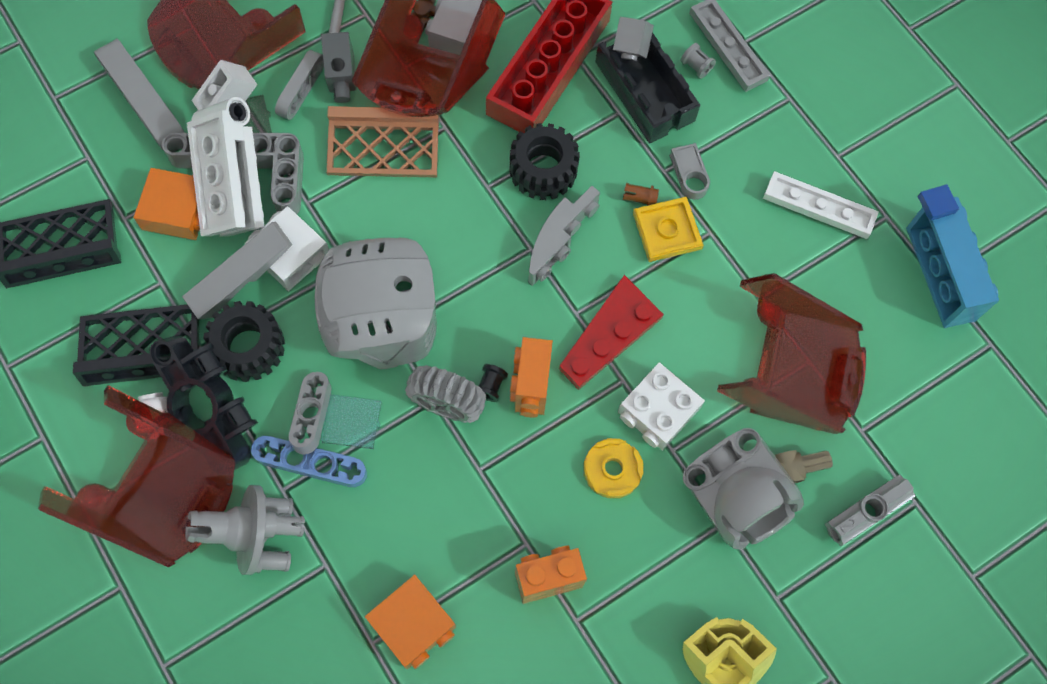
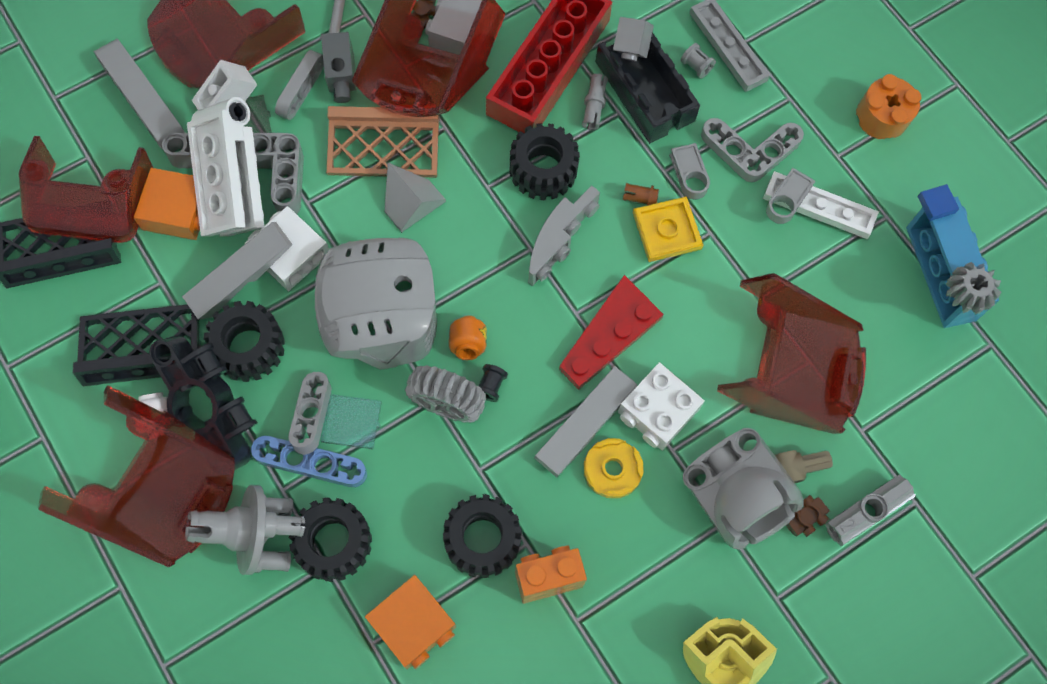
(80, 208): none -> clear red windscreen
(349, 558): none -> black tyre
(409, 197): none -> light grey slope
(467, 338): none -> orange head
(475, 510): none -> black tyre
(530, 385): orange brick -> none
(585, 422): none -> light grey slope
(595, 101): none -> light grey pin
(748, 155): none -> light grey beam
(792, 192): none -> light grey piece
(813, 511): none -> reddish brown piece
(888, 107): none -> orange brick
(973, 288): none -> light grey gear

